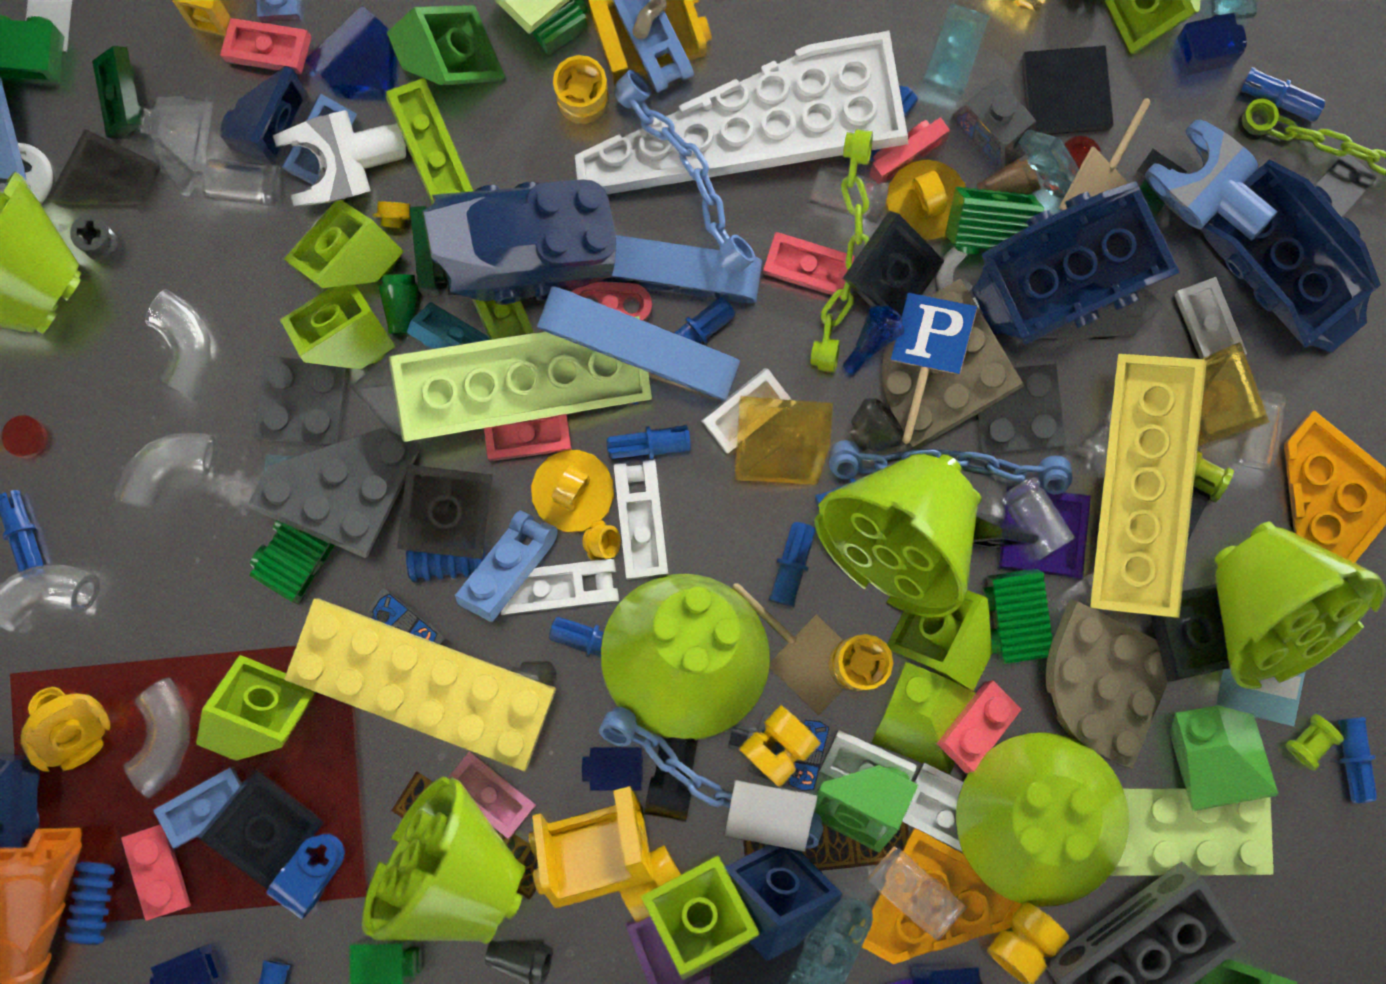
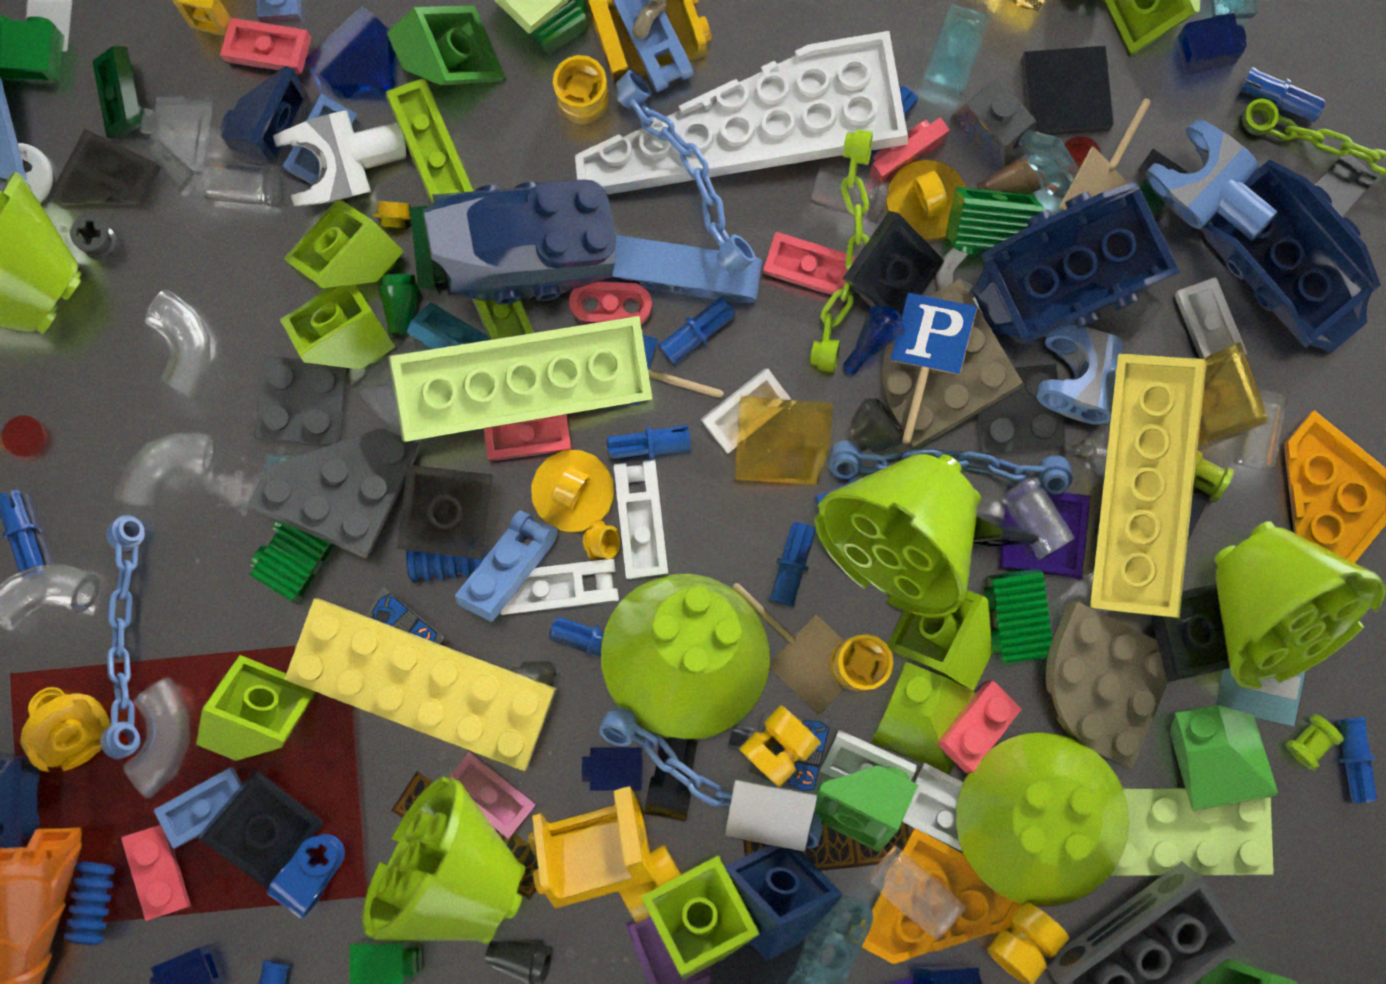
(121, 543): none -> medium blue piece
(638, 343): medium blue beam -> none
(1094, 366): none -> medium blue connector

